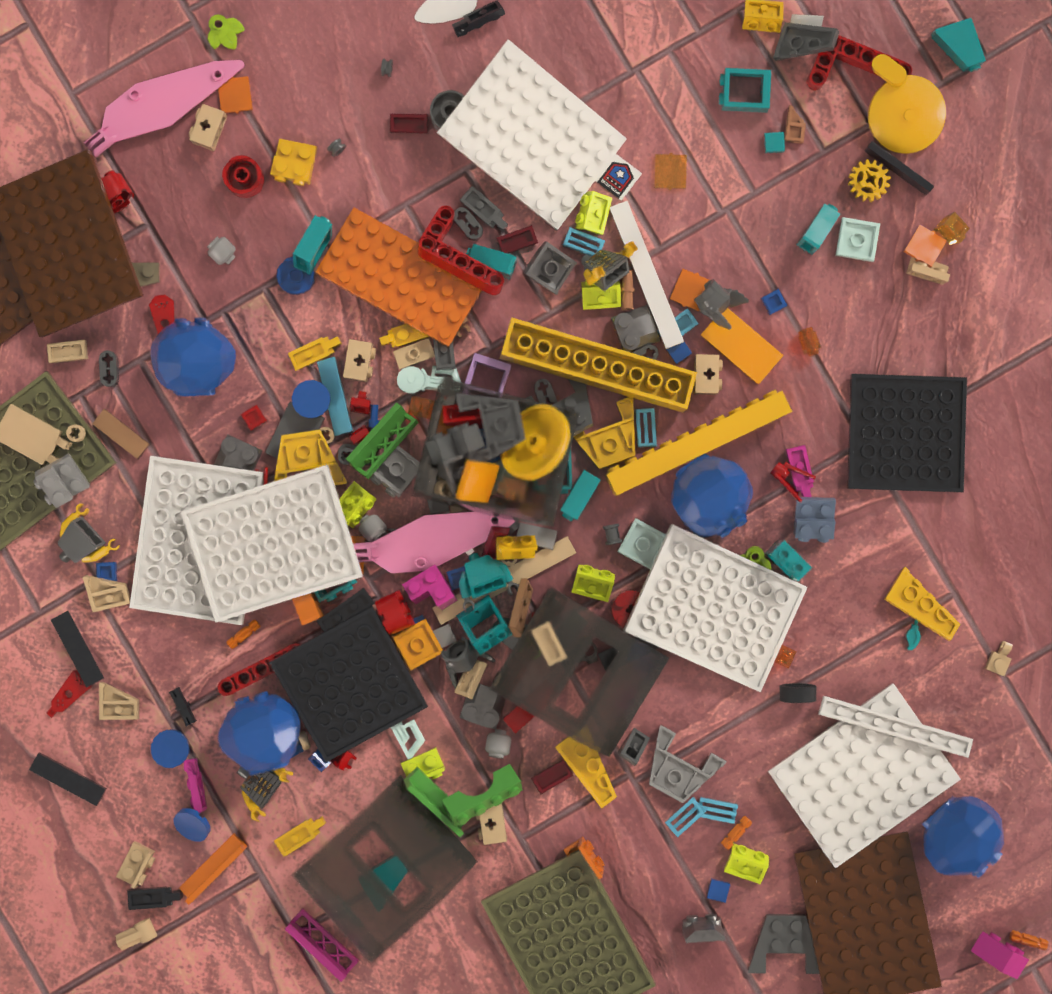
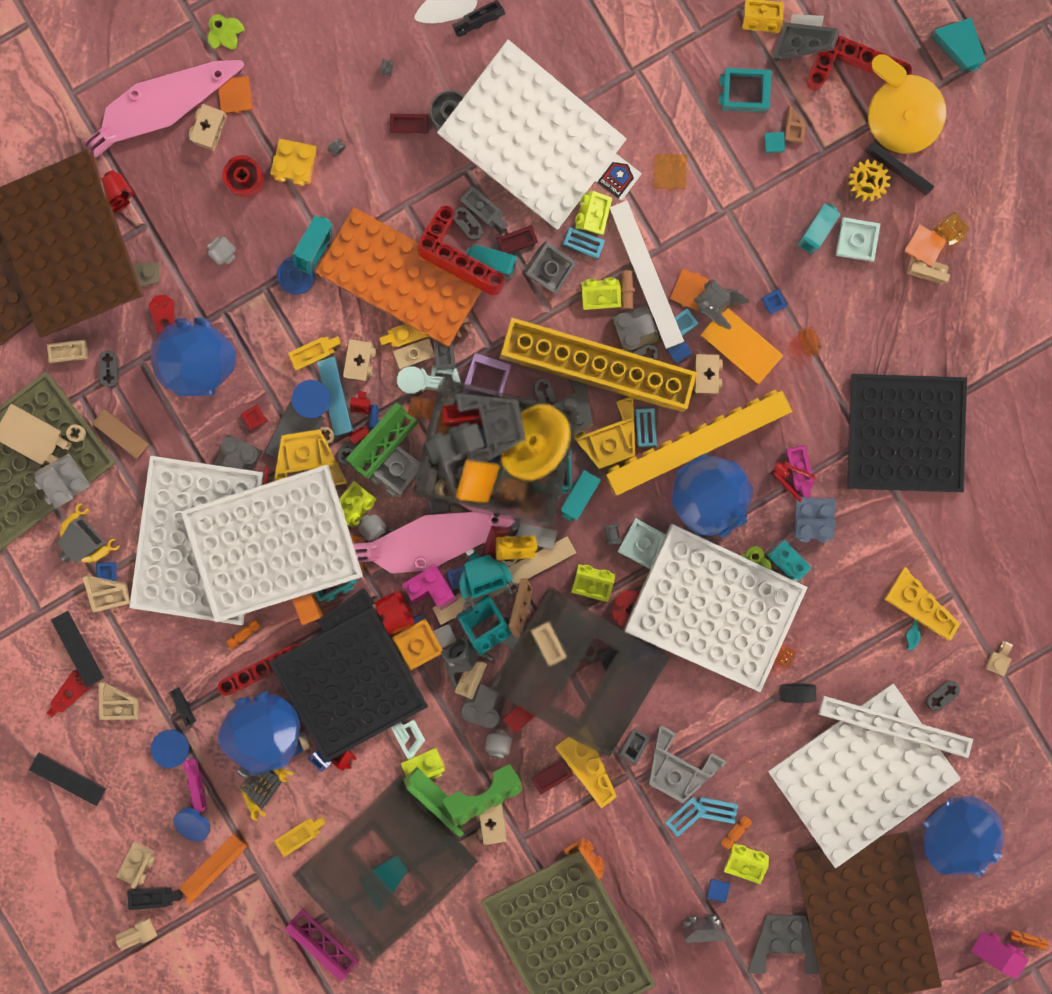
(607, 267): torso -> none
(939, 691): none -> dark grey beam

